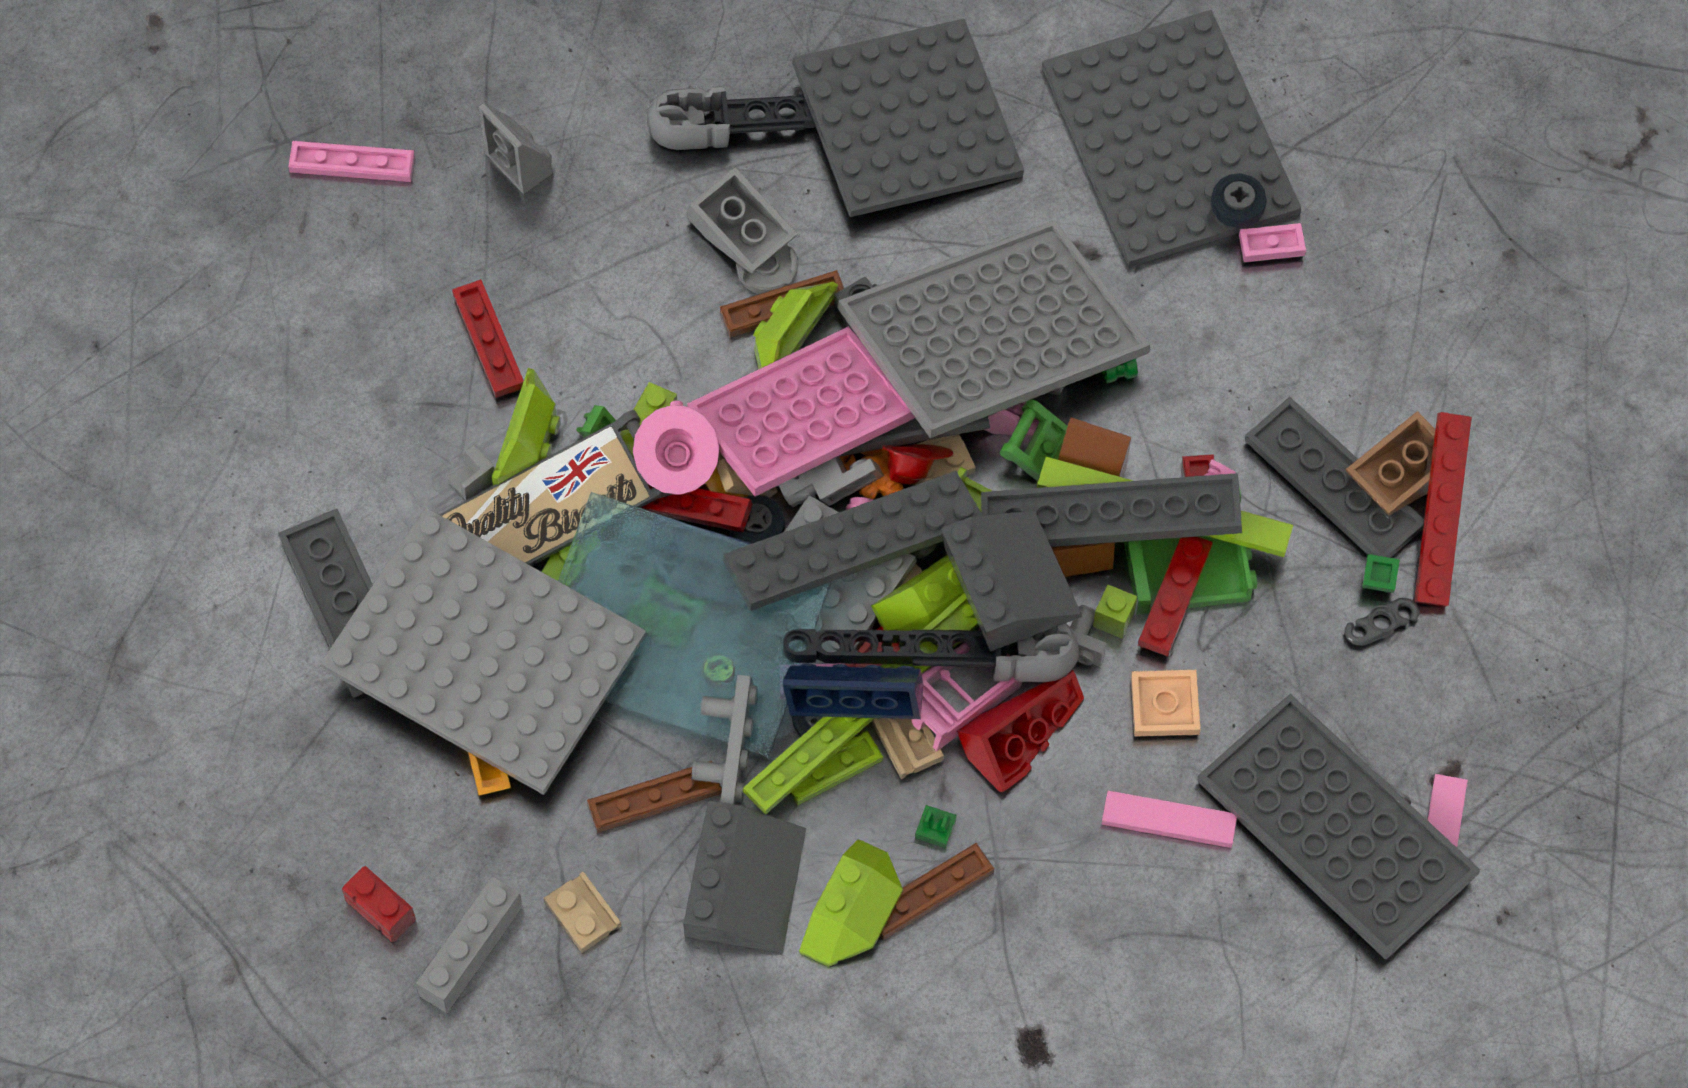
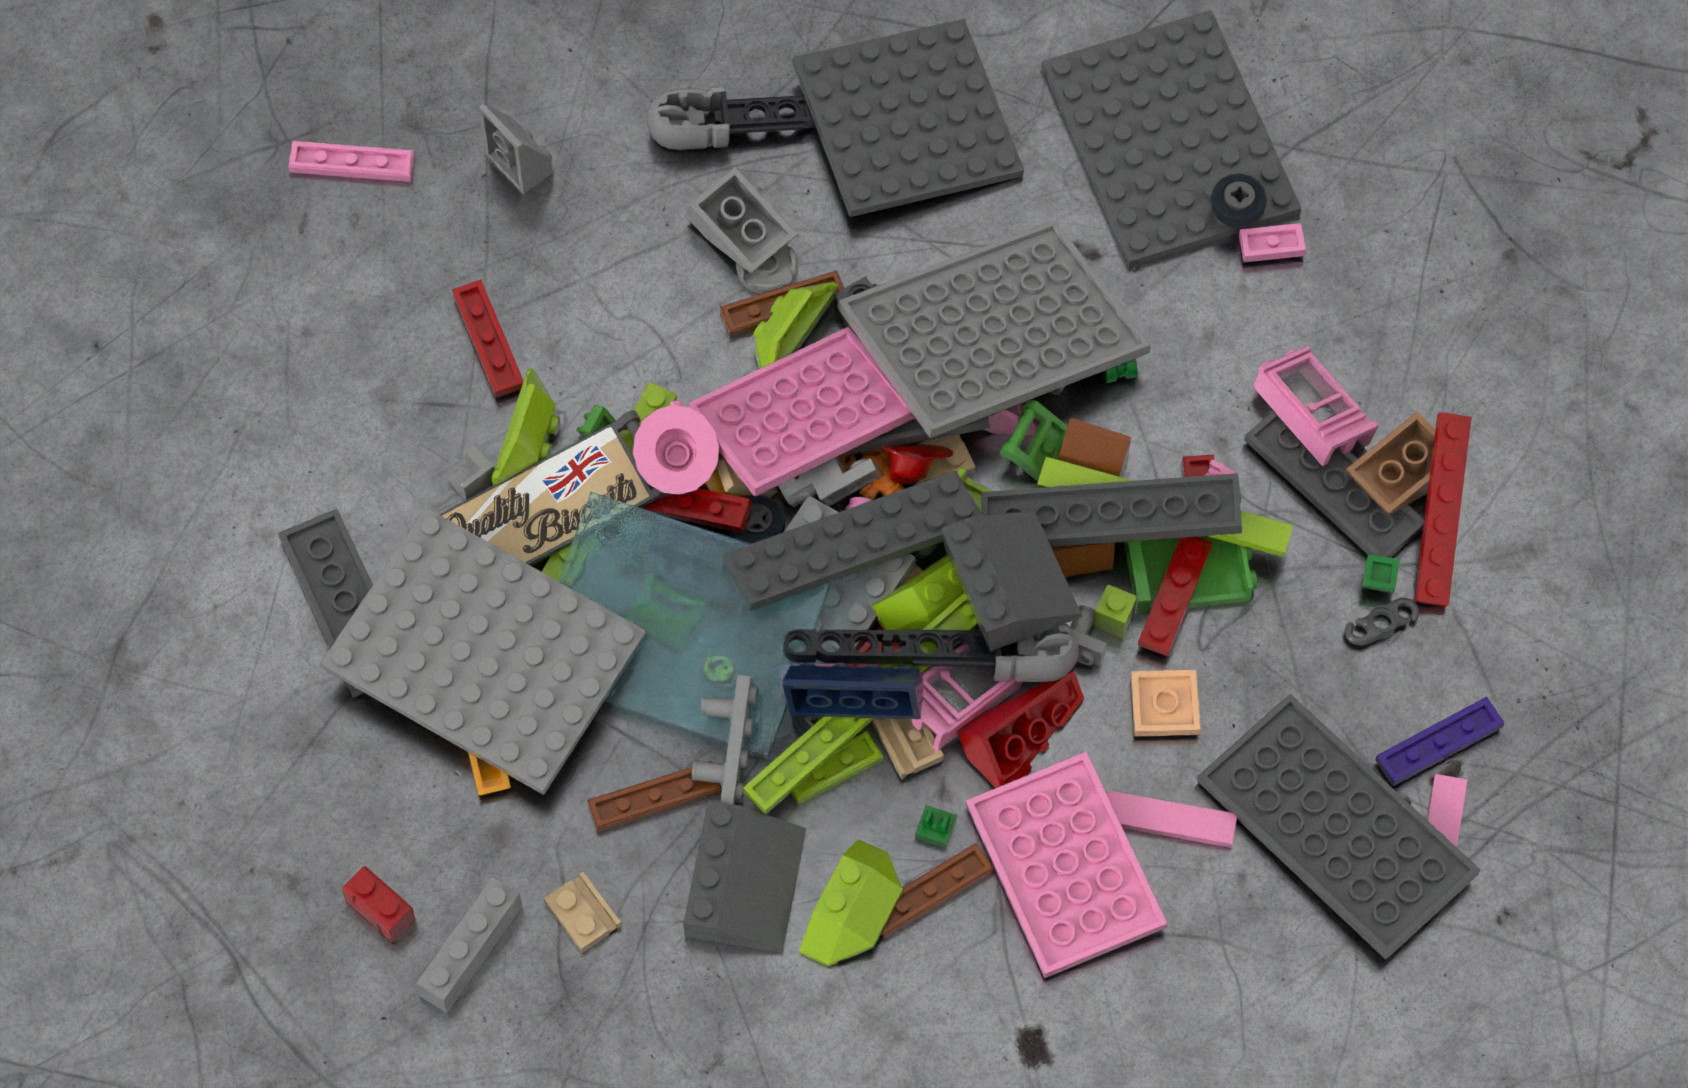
(1066, 864): none -> bright pink plate
(1313, 404): none -> bright pink door
(1439, 741): none -> dark purple plate

